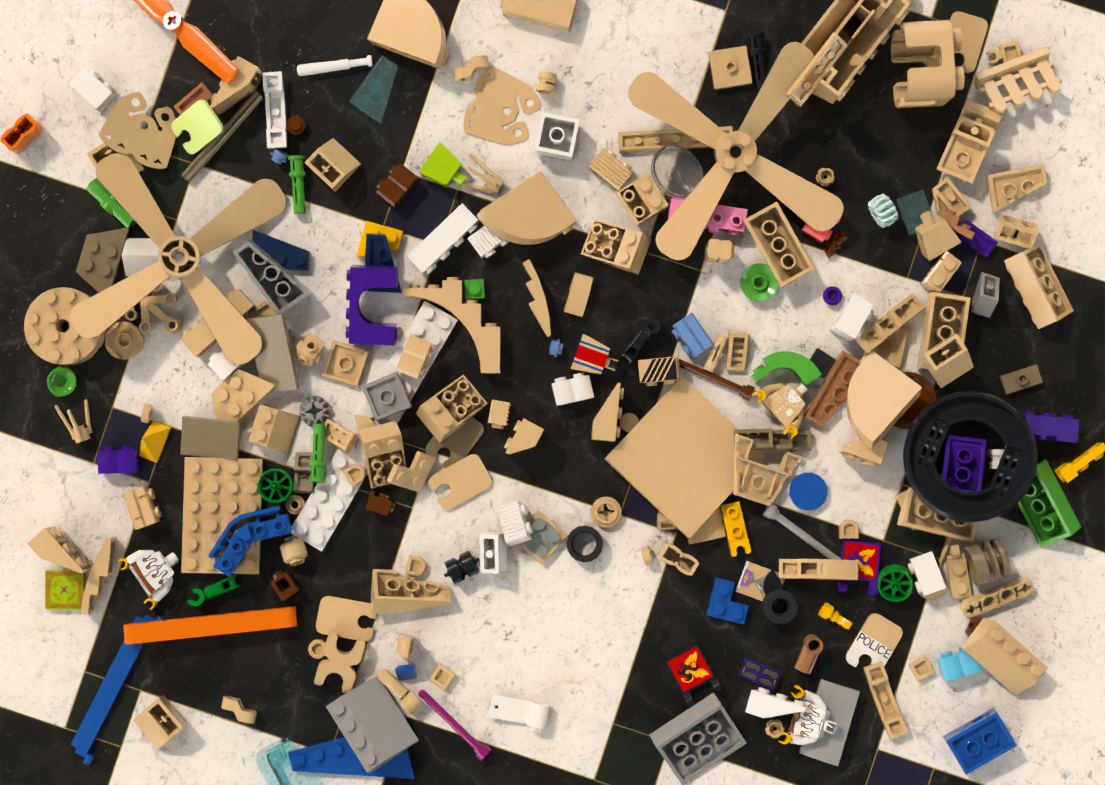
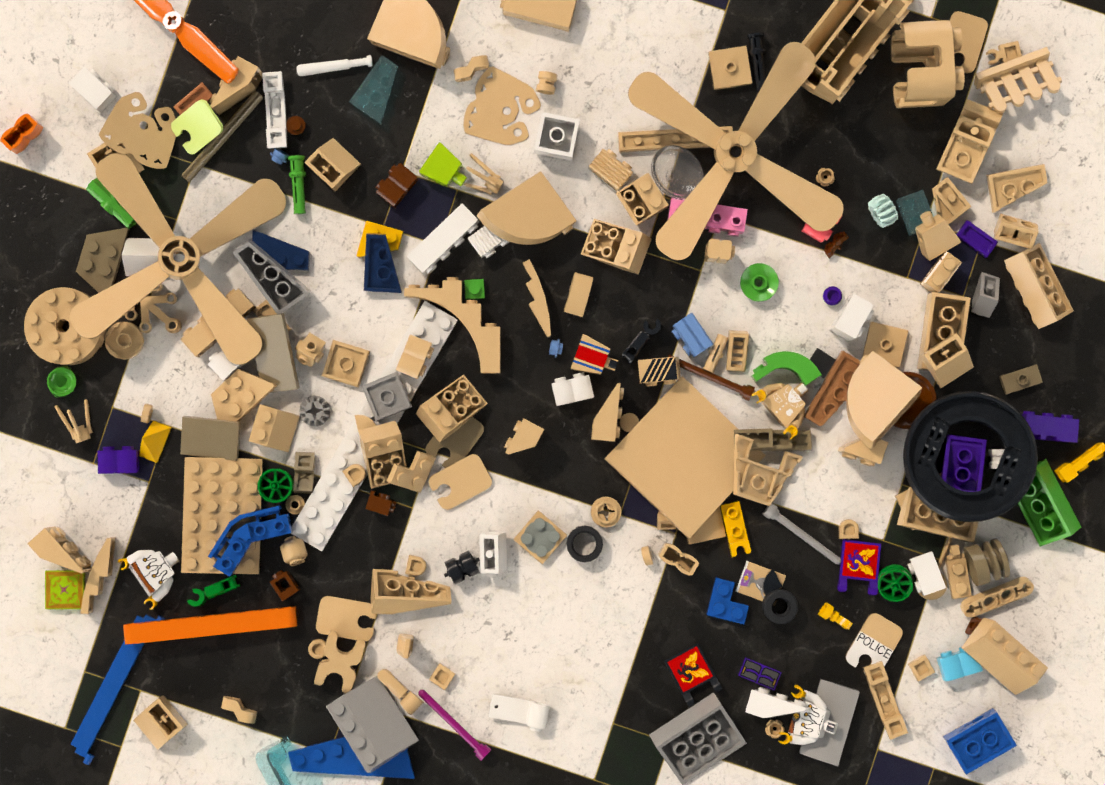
(142, 507): tan brick -> none
(317, 463): bright green pin -> none
(339, 435): tan plate -> none
(360, 328): dark purple arch -> none
(406, 672): blue slope -> none
(499, 414): tan brick -> none
(514, 523): white brick -> none
(778, 244): tan slope -> none
(807, 655): medium nougat piece -> none
(808, 491): blue tile -> none
(816, 69): tan tile -> none
(818, 569): tan slope -> none
(890, 323): tan slope -> none
(953, 220): medium nougat slope -> none

